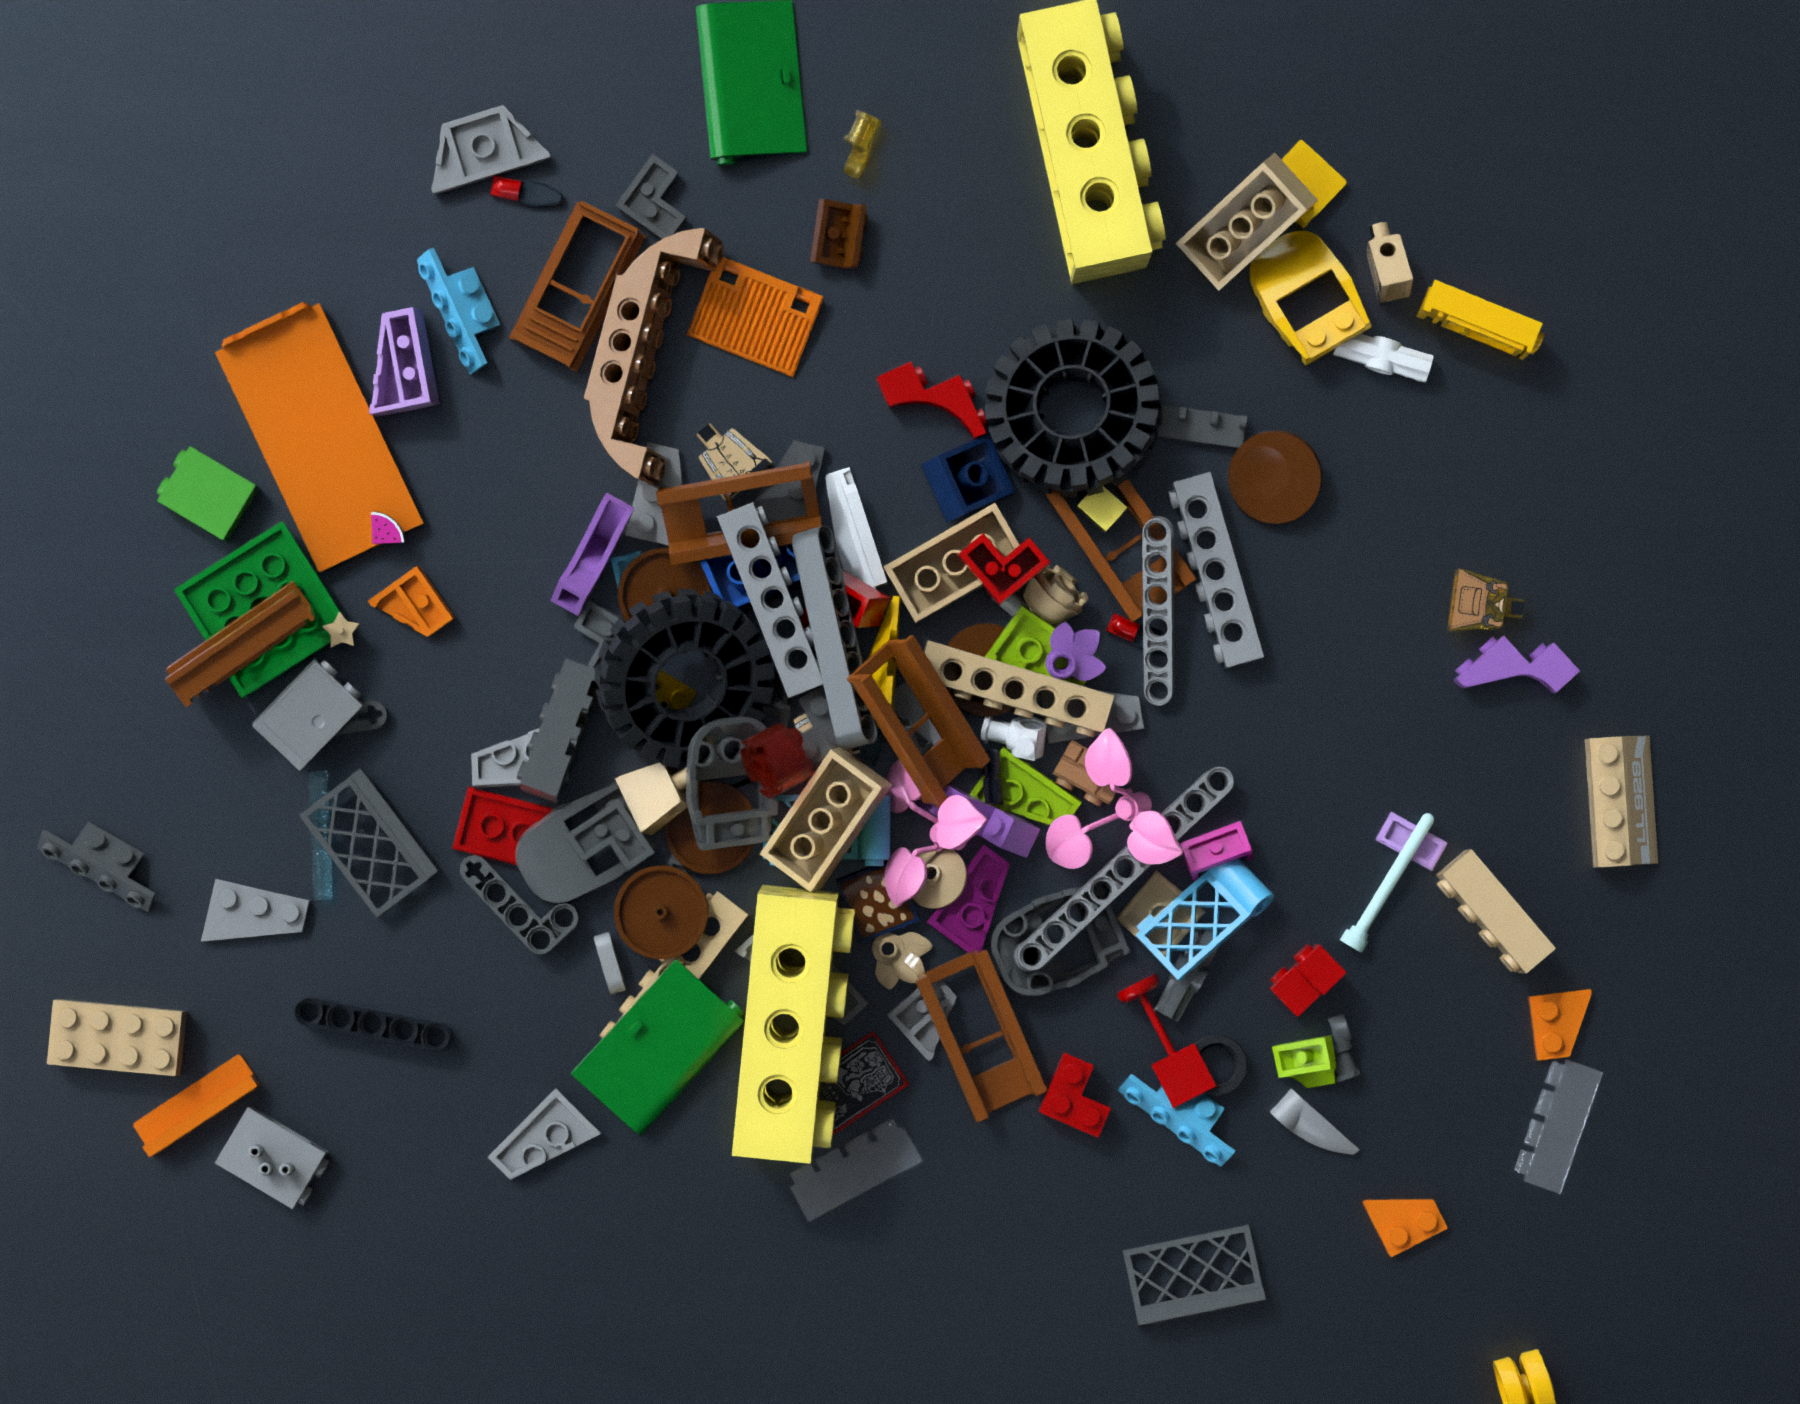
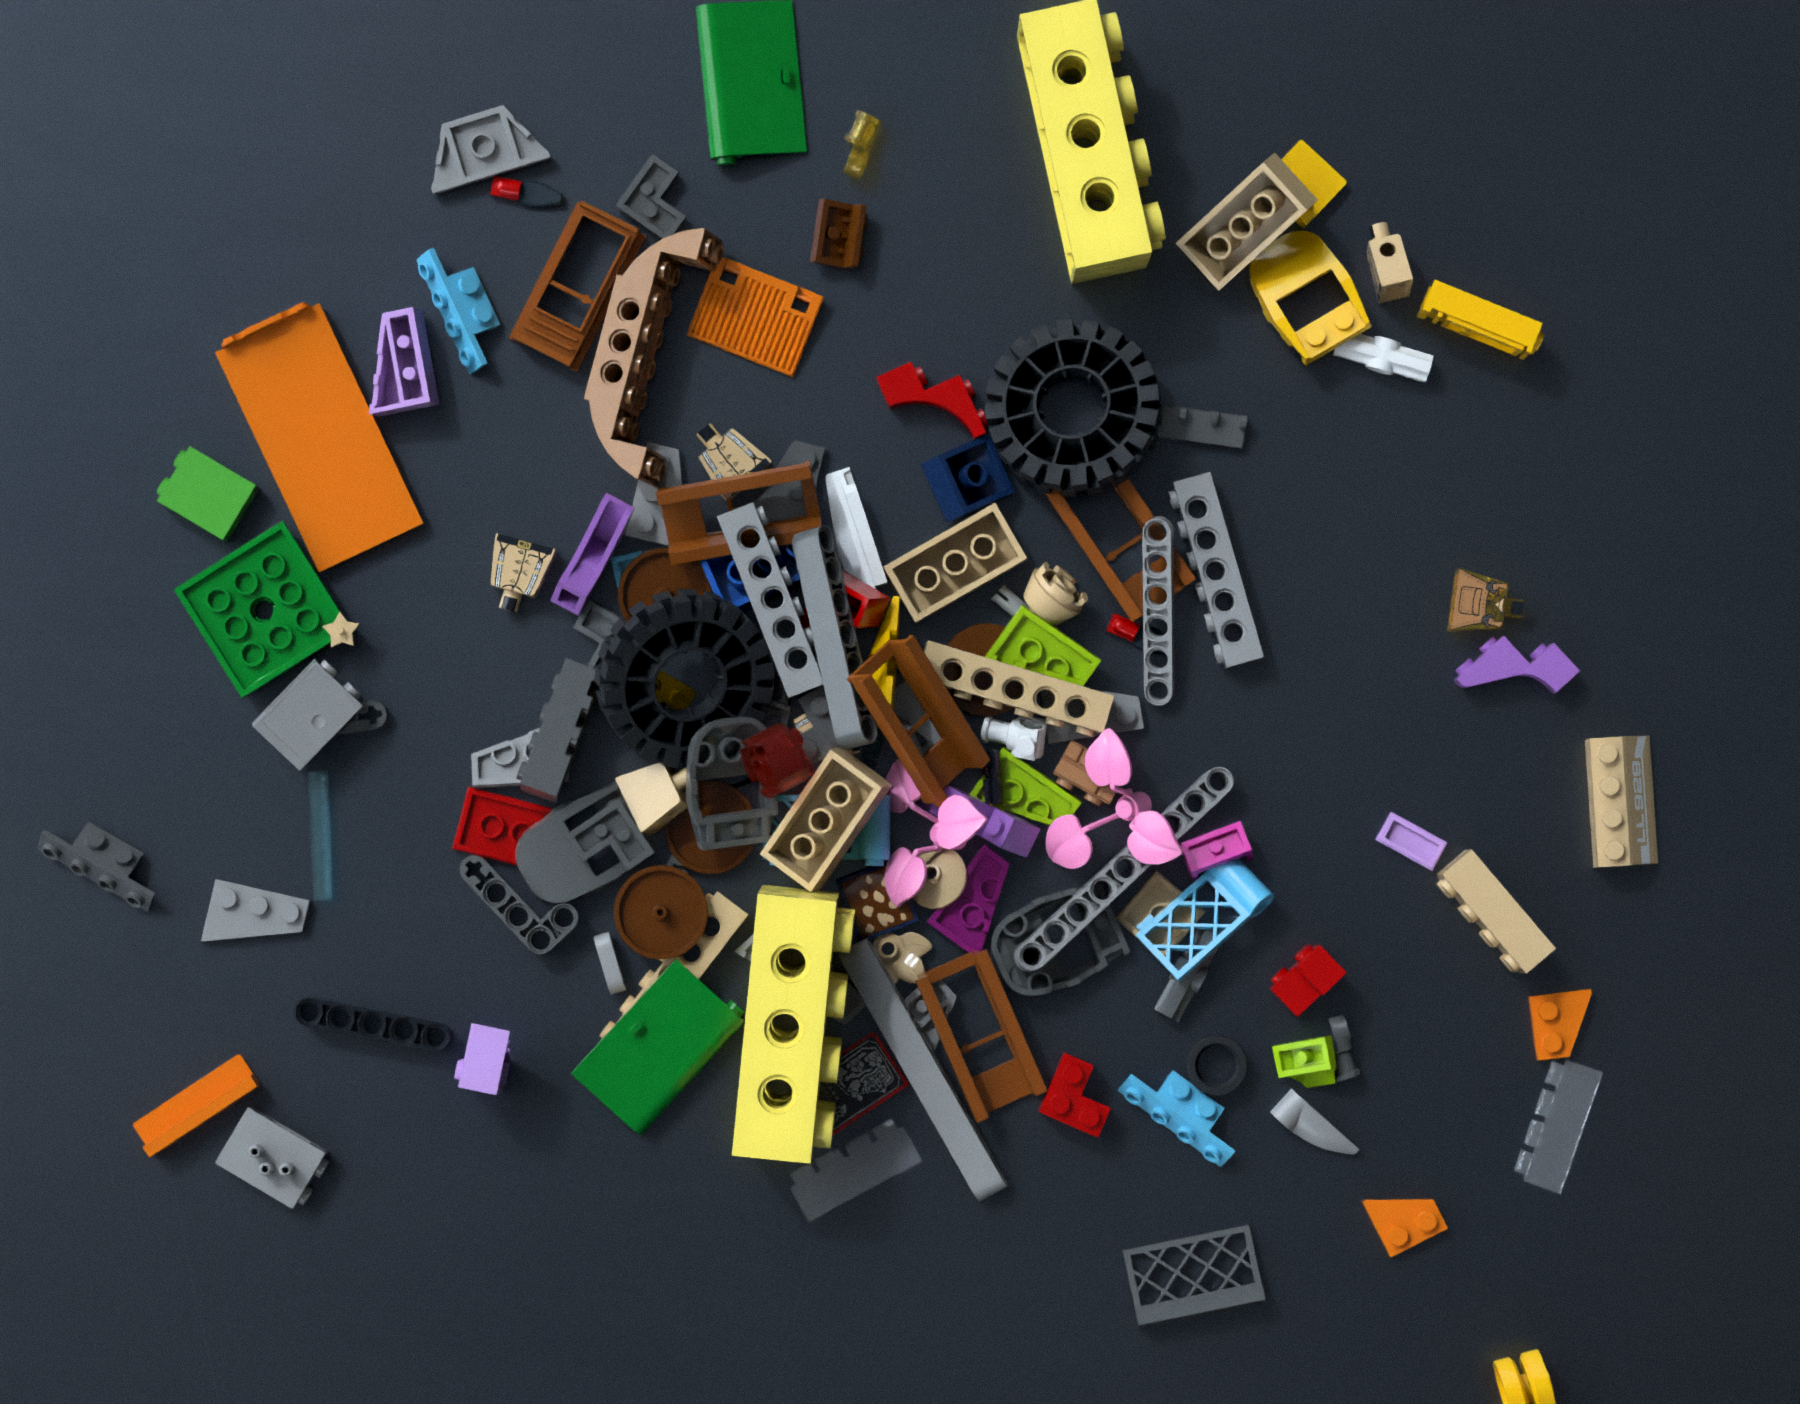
(116, 1037): tan brick -> none
(239, 643): dark orange piece -> none
(385, 529): dark pink tile -> none
(390, 825): dark grey fence -> none
(414, 602): orange wing -> none
(485, 1060): none -> lavender wedge
(519, 569): none -> tan torso
(543, 1135): light grey wing -> none
(923, 1070): none -> light grey beam
(1003, 575): red brick -> none
(1078, 650): medium lavender plate -> none
(1102, 509): light yellow panel -> none
(1182, 1072): red piece -> none
(1275, 476): reddish brown piece -> none
(1357, 934): light aqua piece -> none

